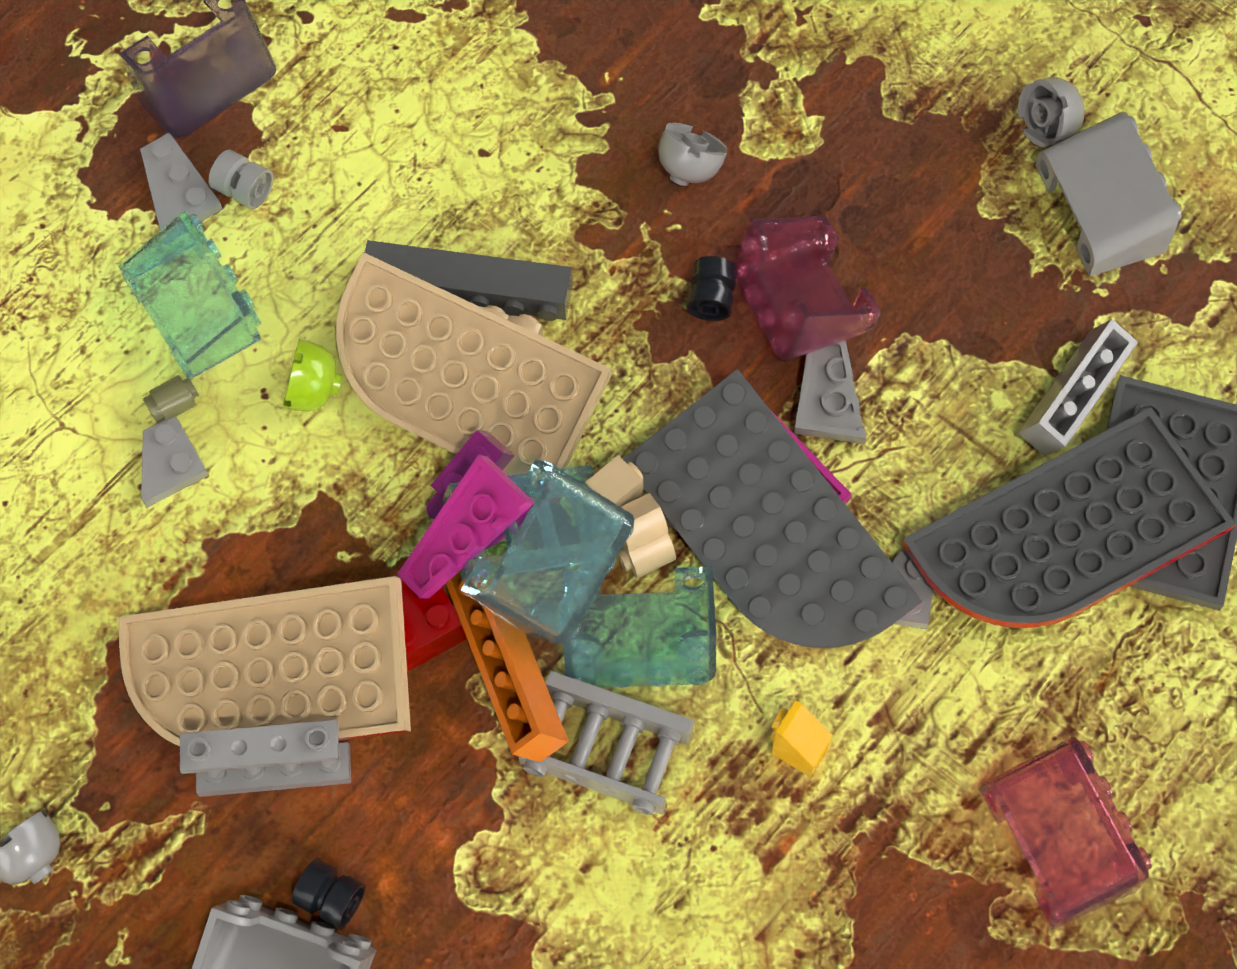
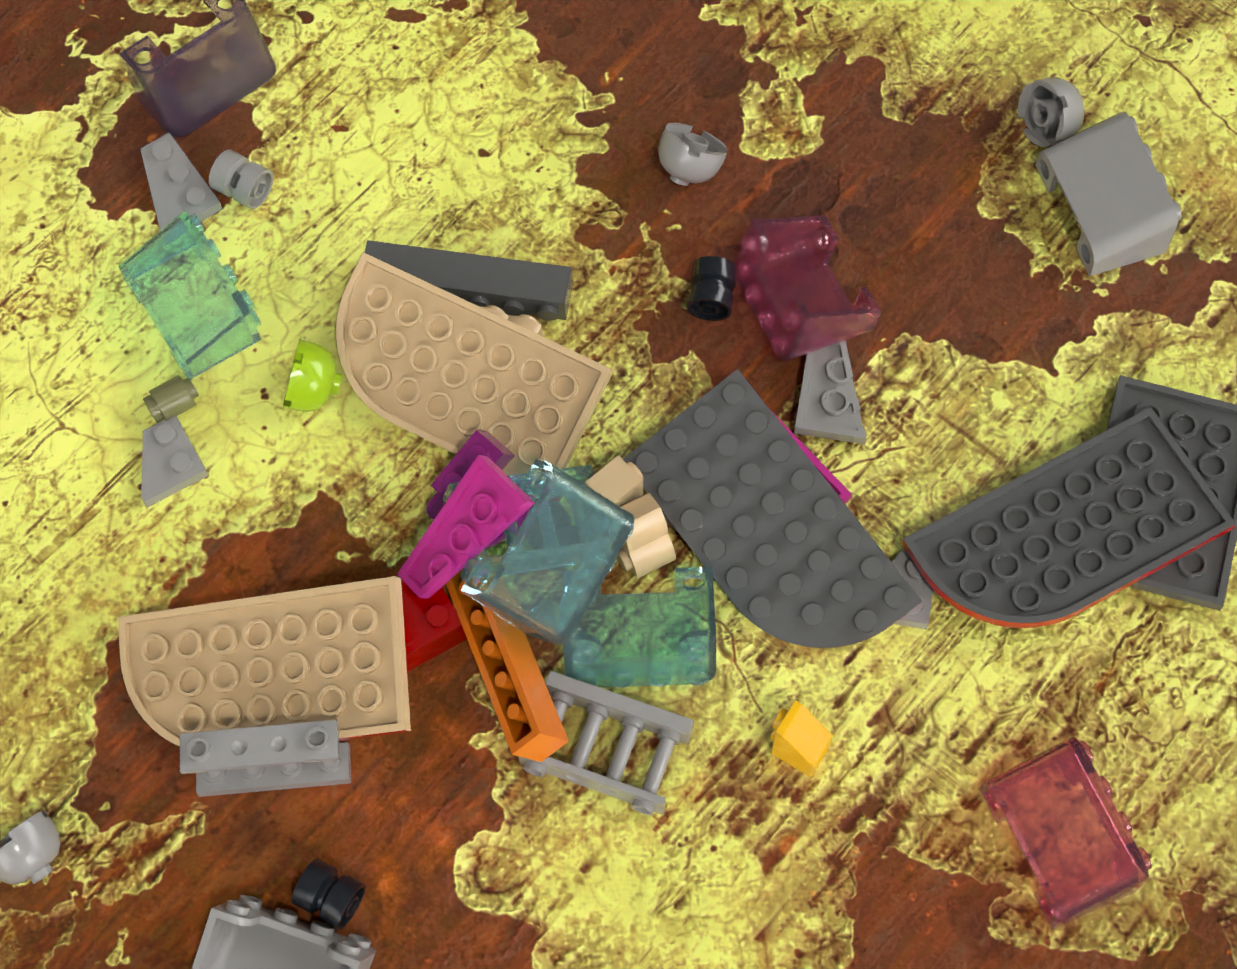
(1078, 387): light grey brick -> none

